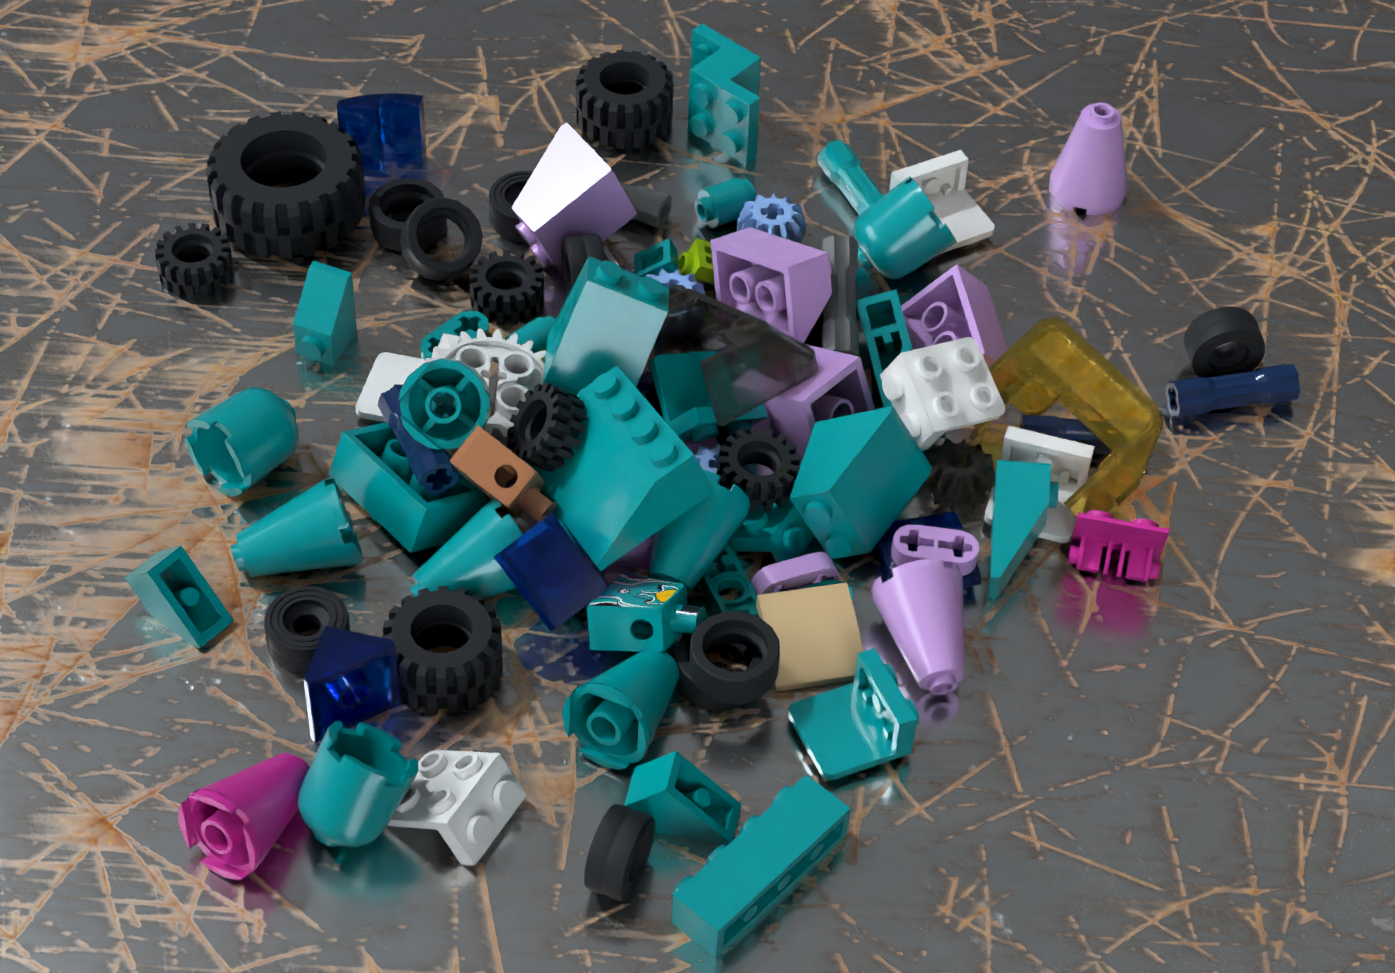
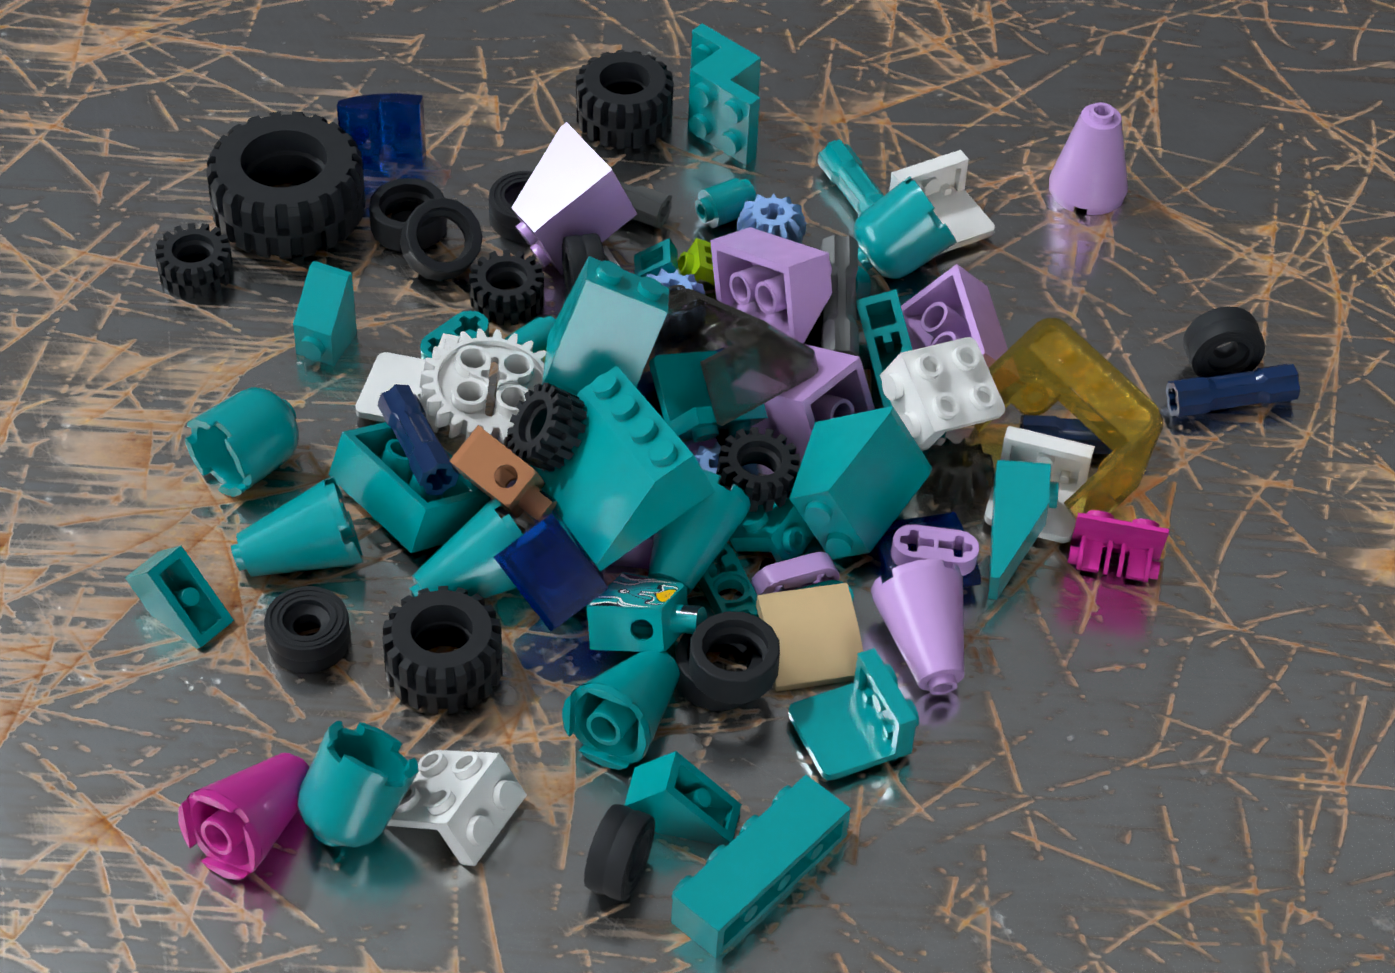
(350, 680): clear blue slope -> none
(444, 403): teal cylinder -> none

